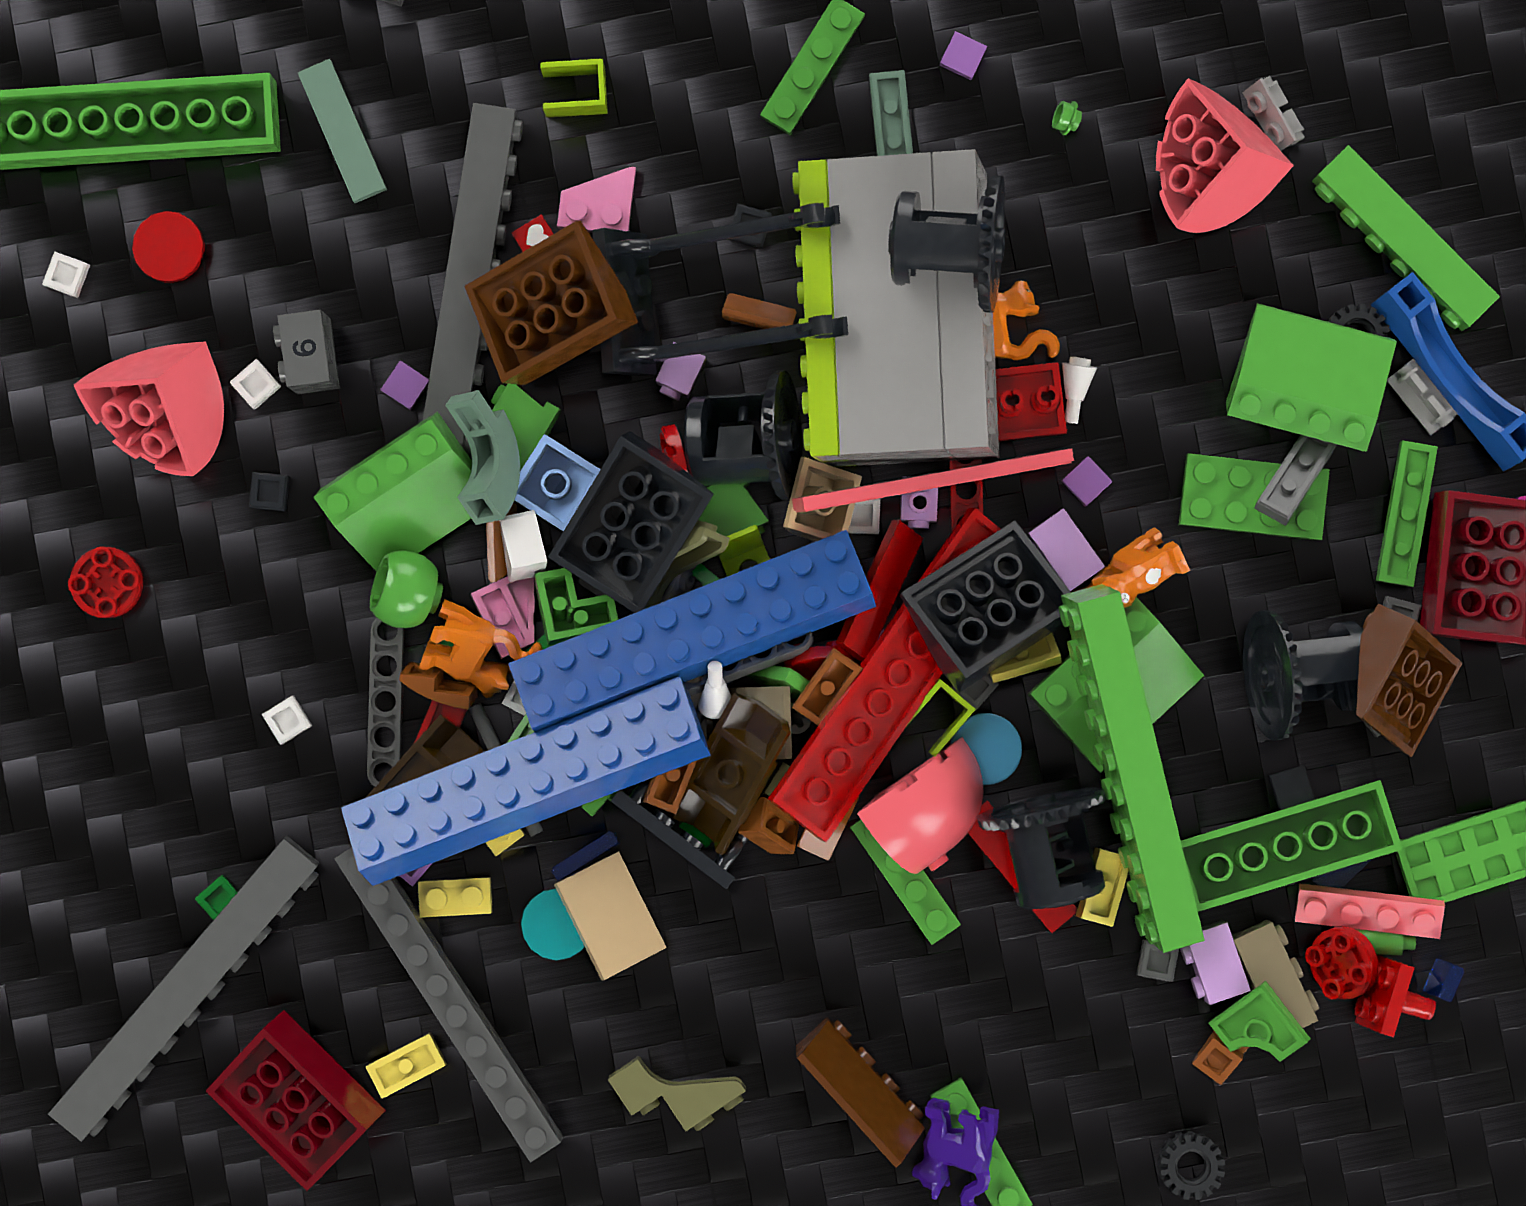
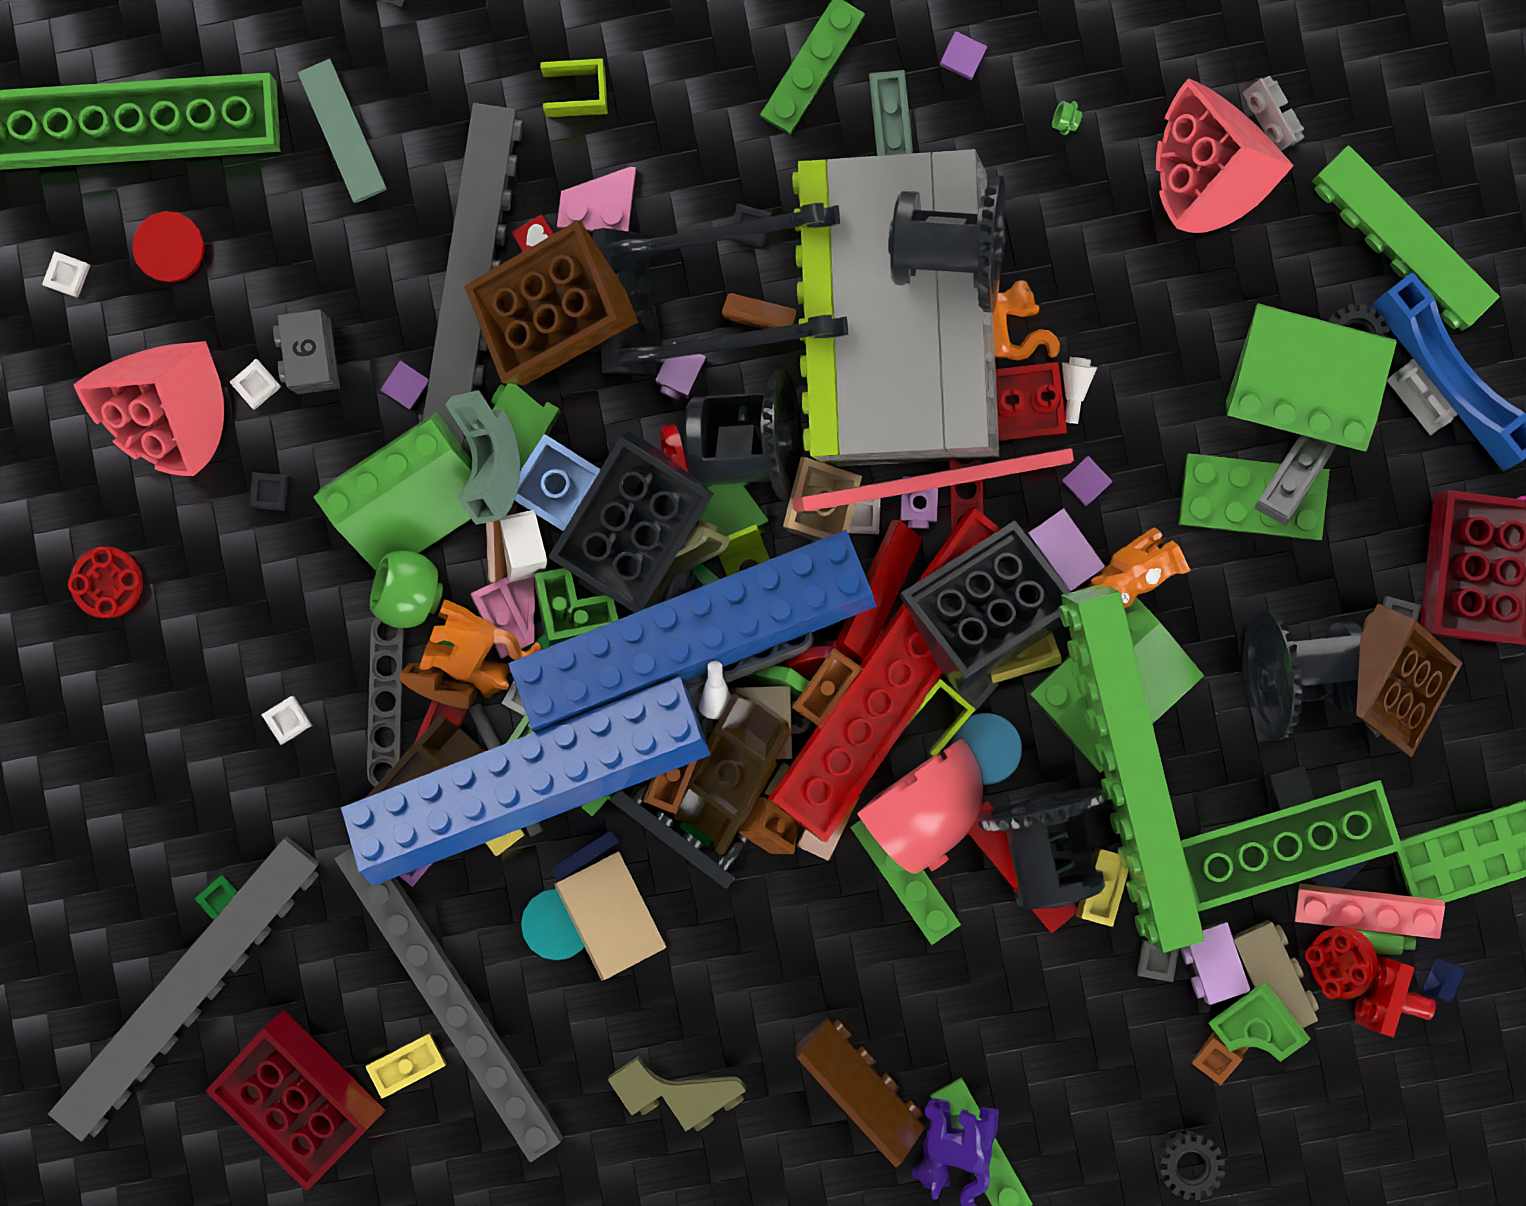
(455, 897): light yellow plate -> none
(1406, 513): bright green plate -> none

